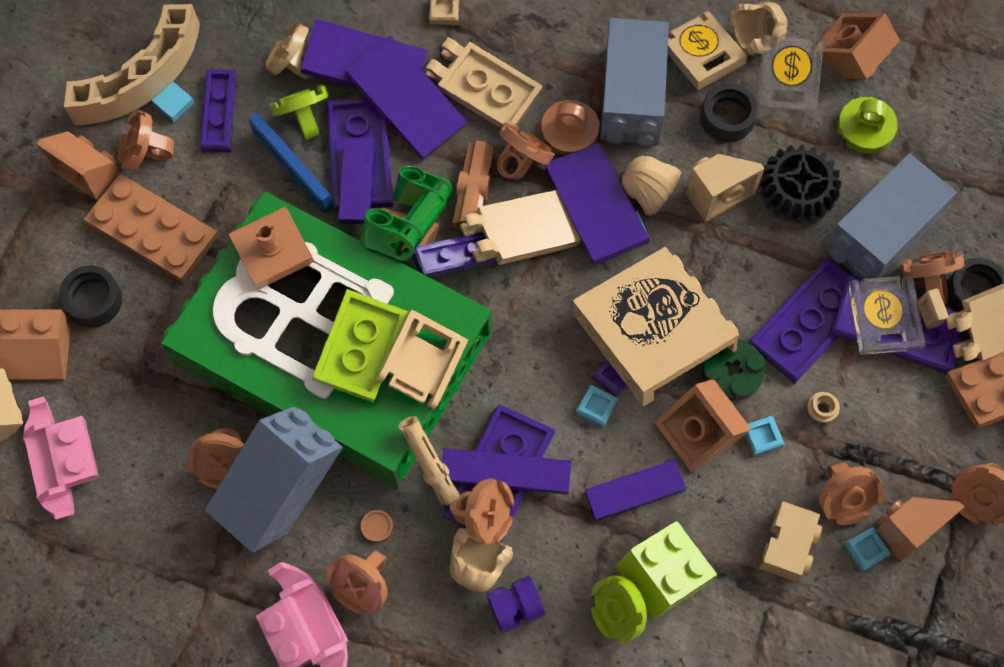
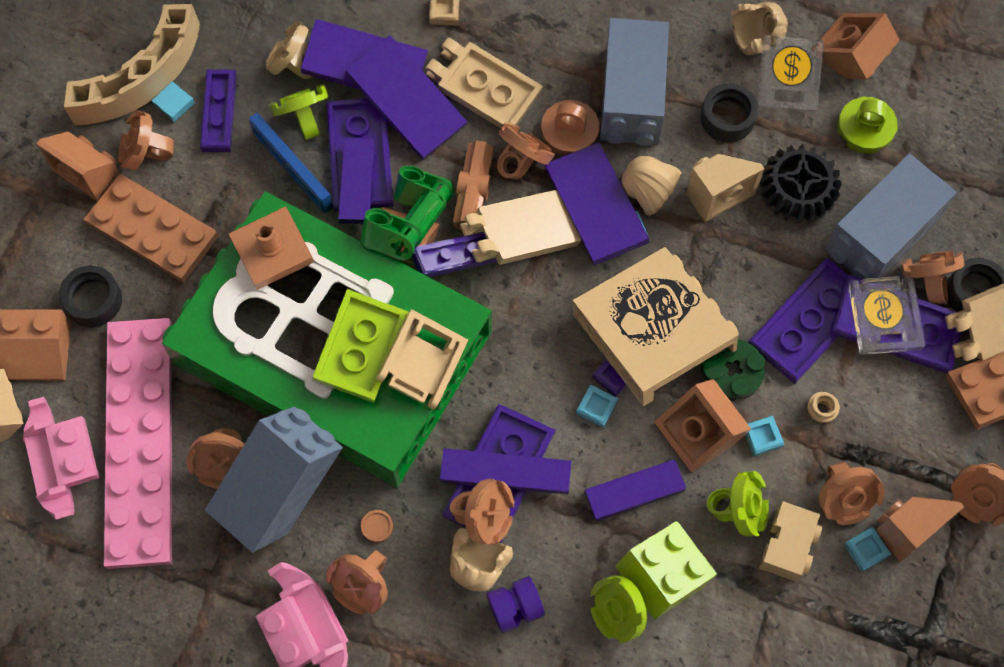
(138, 445): none -> bright pink plate
(434, 470): tan pin -> none
(700, 43): tan container -> none
(746, 504): none -> lime tile
(932, 308): tan tile -> none

